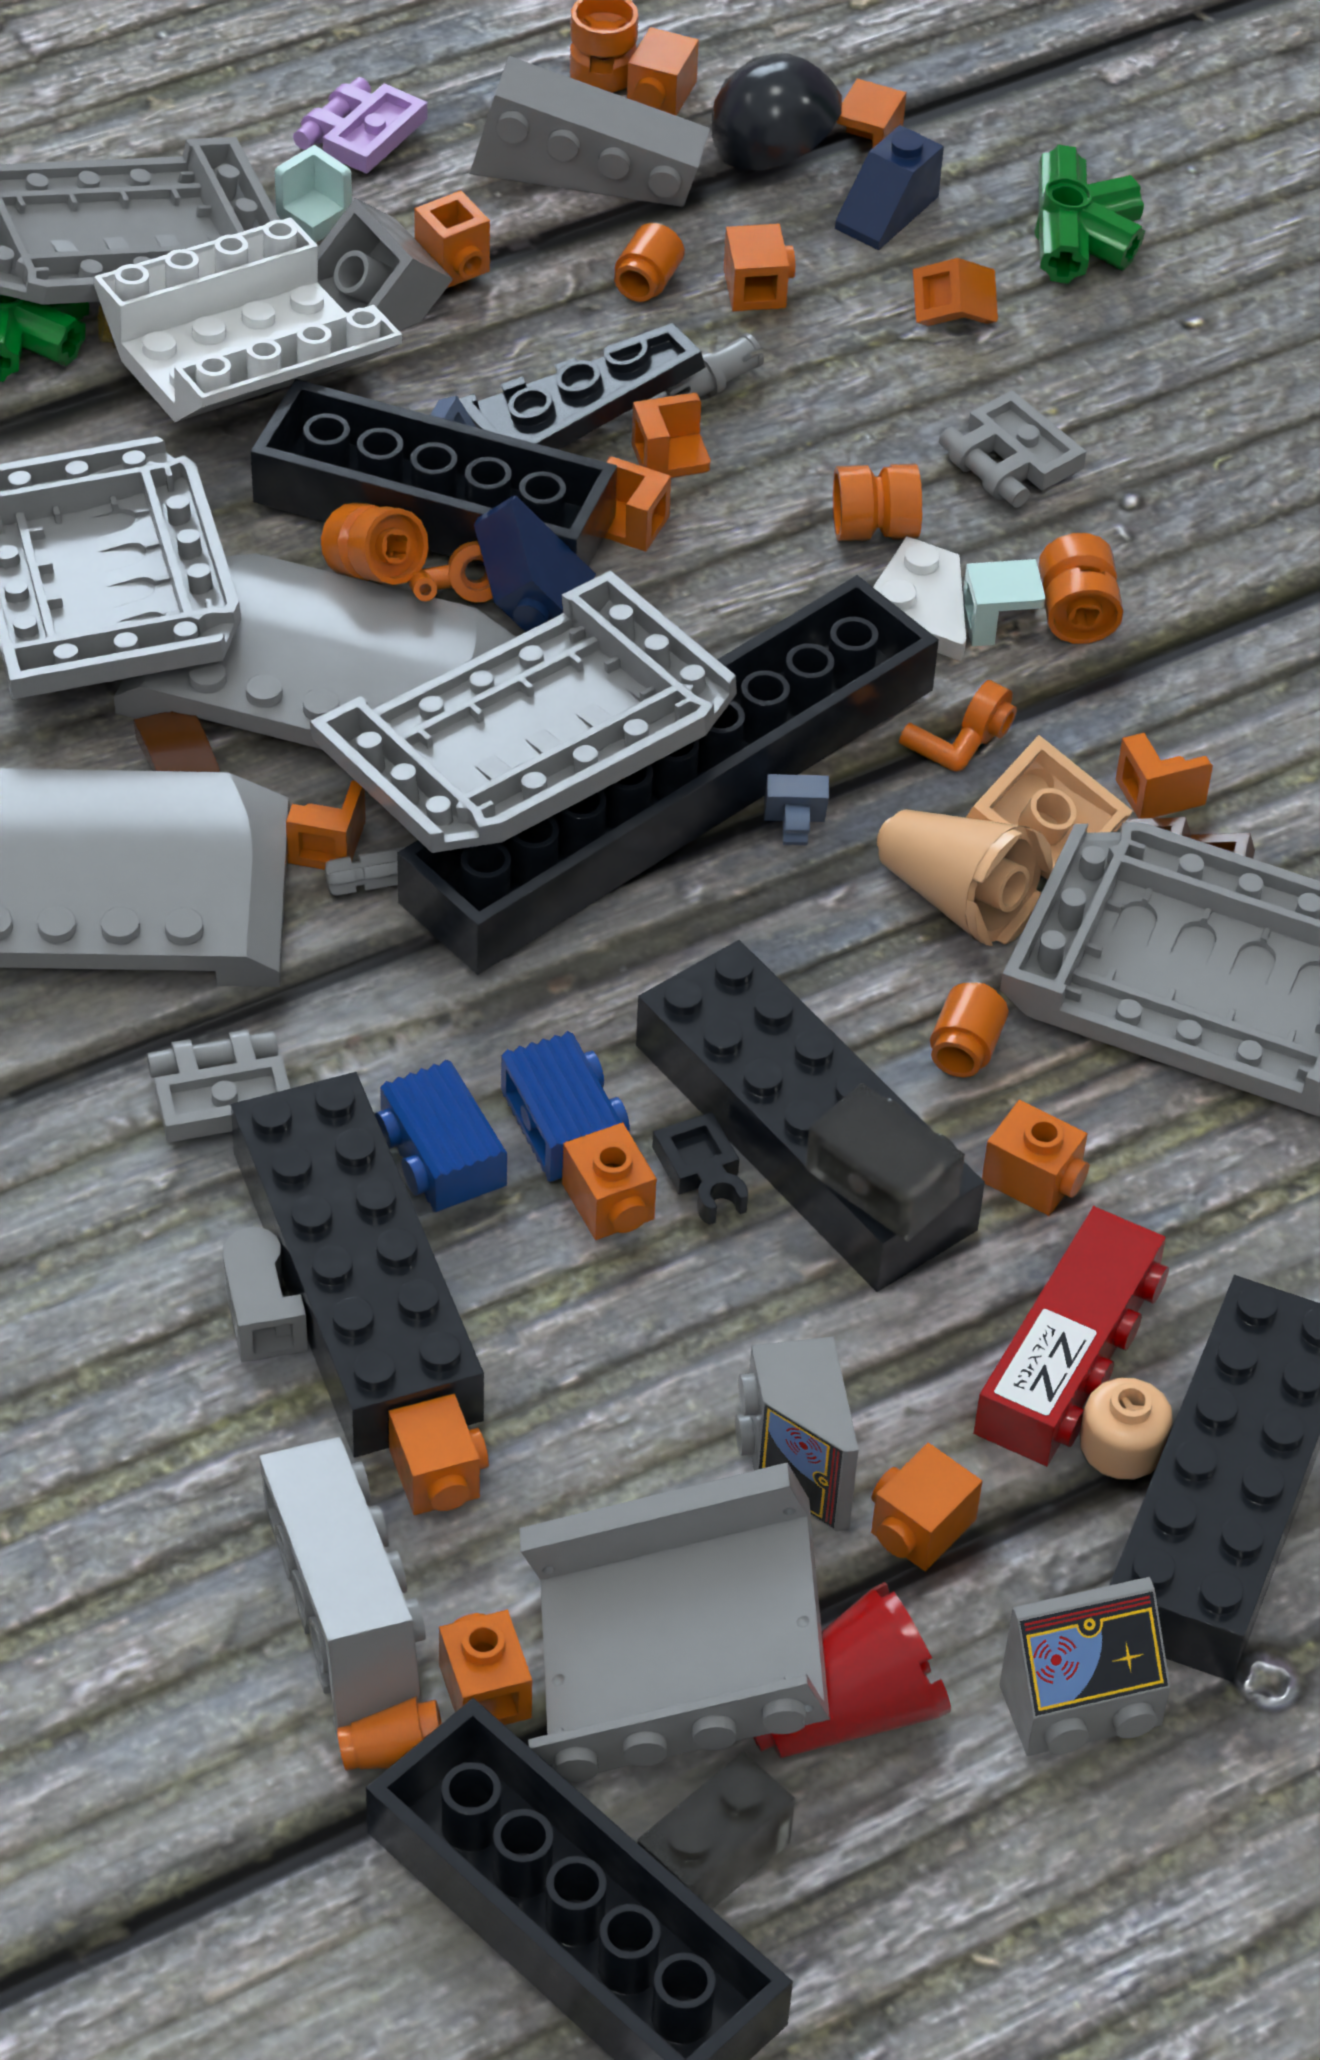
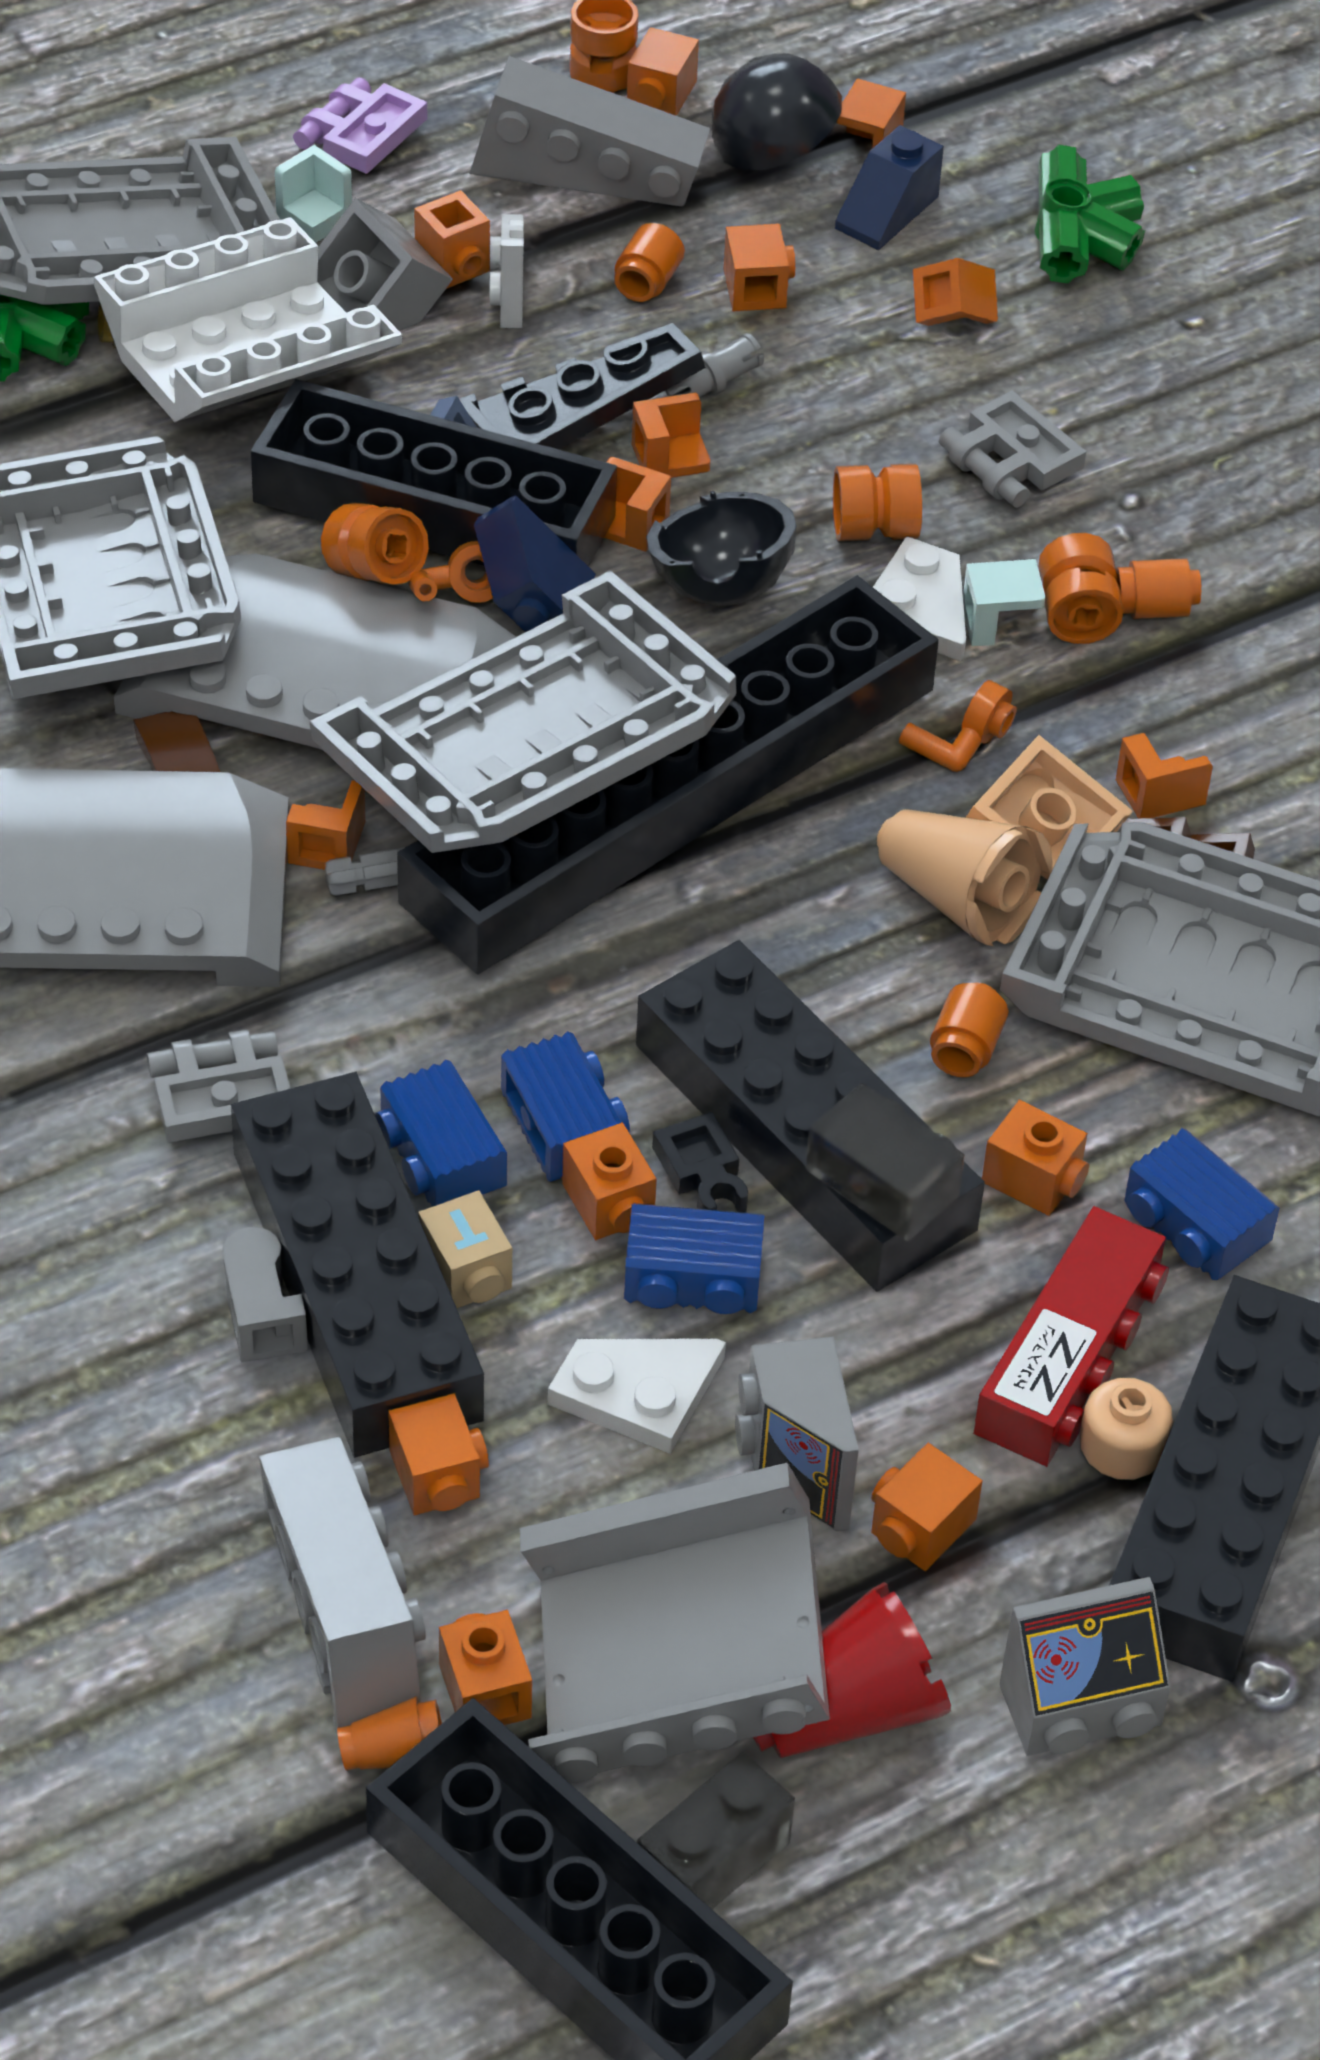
(469, 1248): none -> tan brick
(507, 285): none -> white wing
(637, 1384): none -> white wing
(693, 1258): none -> blue brick
(724, 547): none -> black cylinder
(797, 803): sand blue tile -> none
(1159, 588): none -> orange brick
(1200, 1205): none -> blue brick

